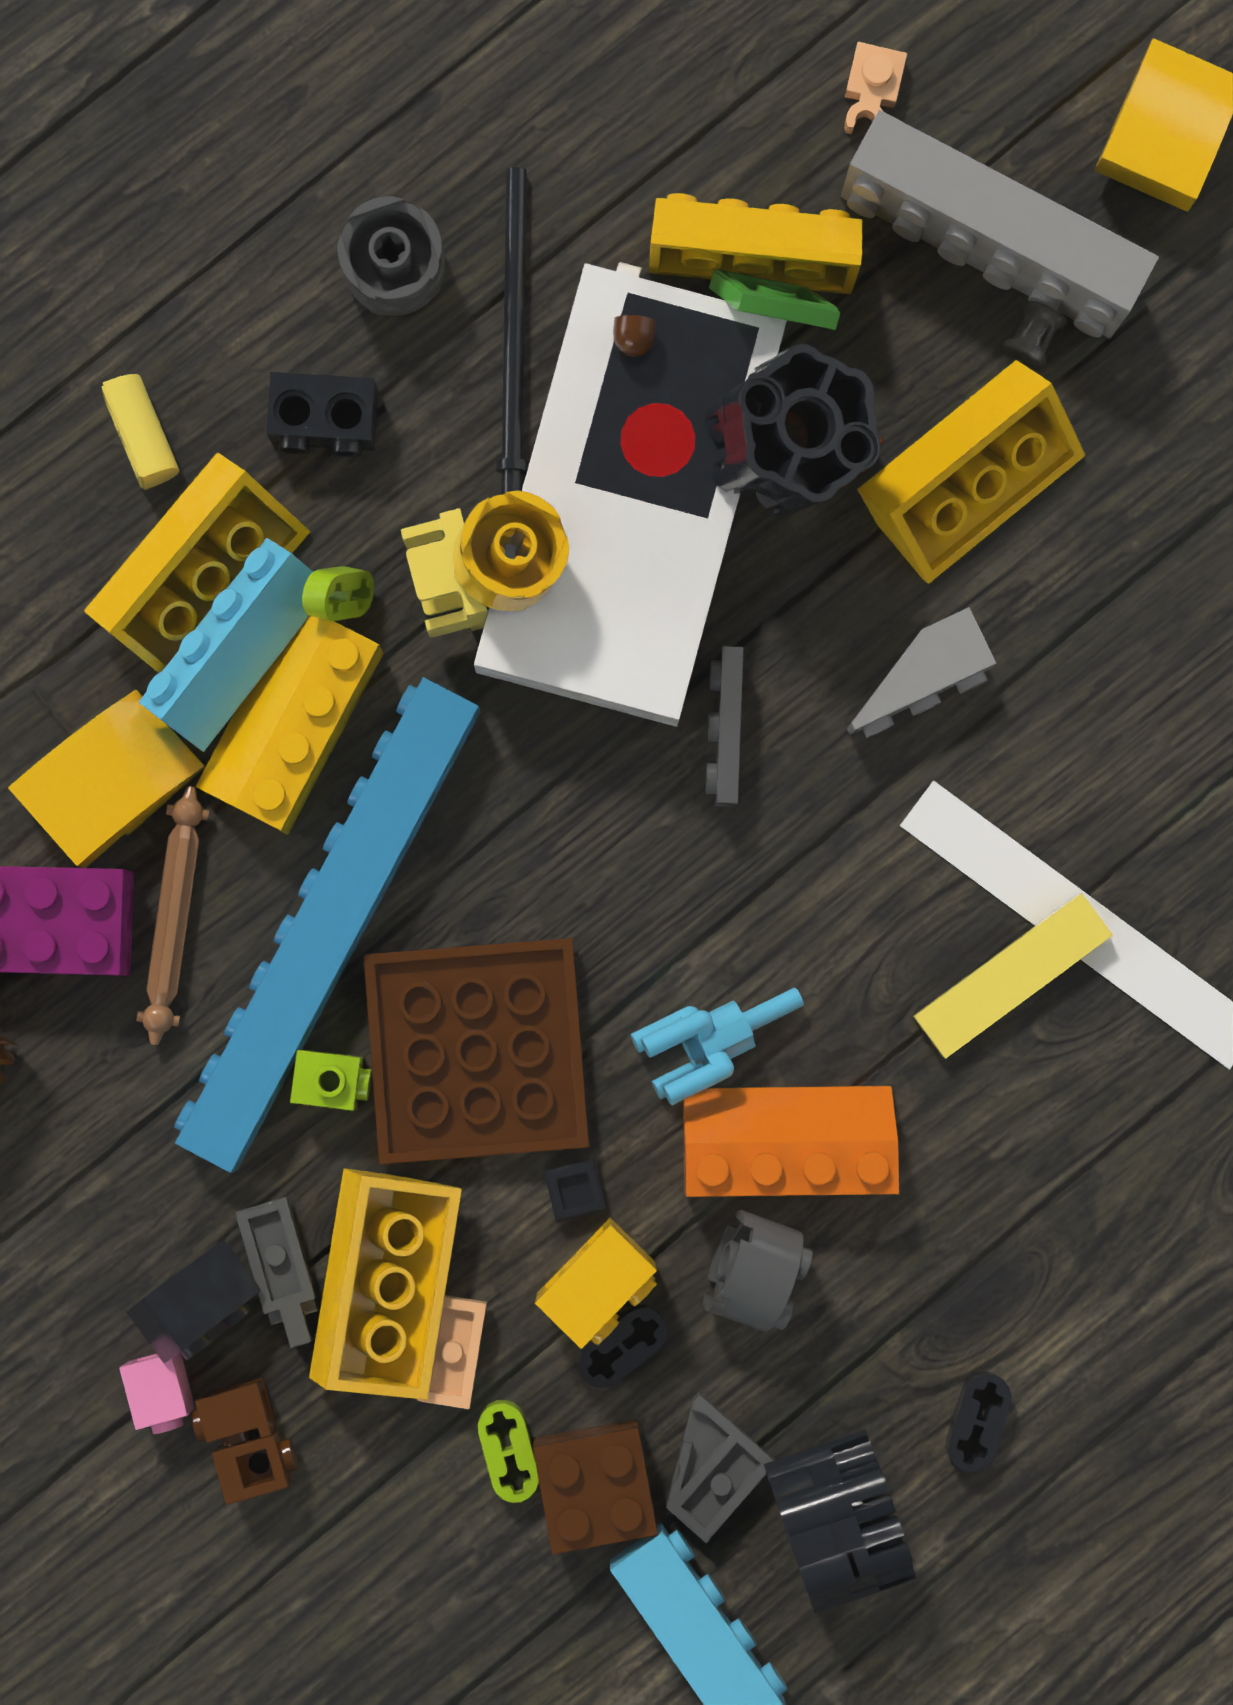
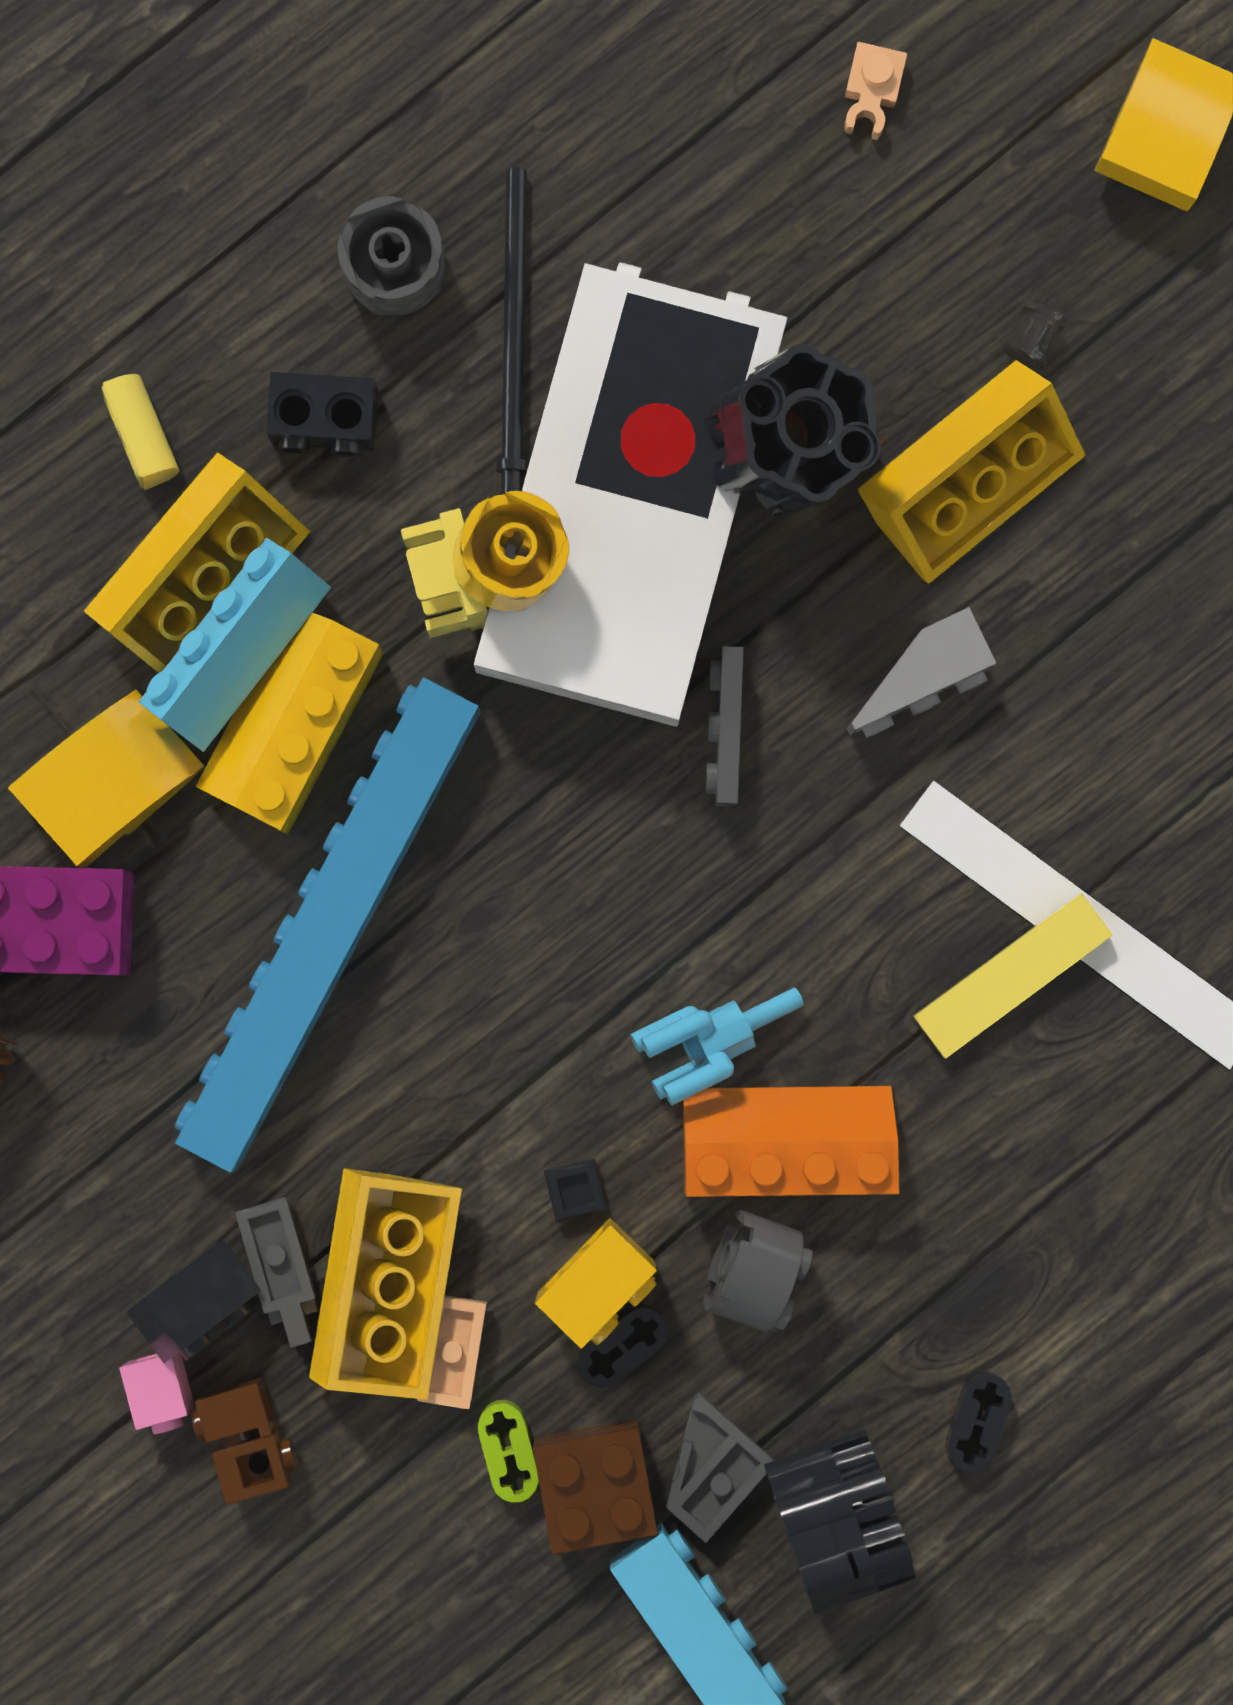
(172, 915): medium nougat wheel -> none
(330, 1080): lime brick -> none
(338, 593): lime beam -> none
(476, 1051): reddish brown plate -> none
(634, 334): reddish brown hinge -> none
(764, 243): yellow slope -> none
(774, 299): bright green tile -> none
(996, 226): light grey brick -> none

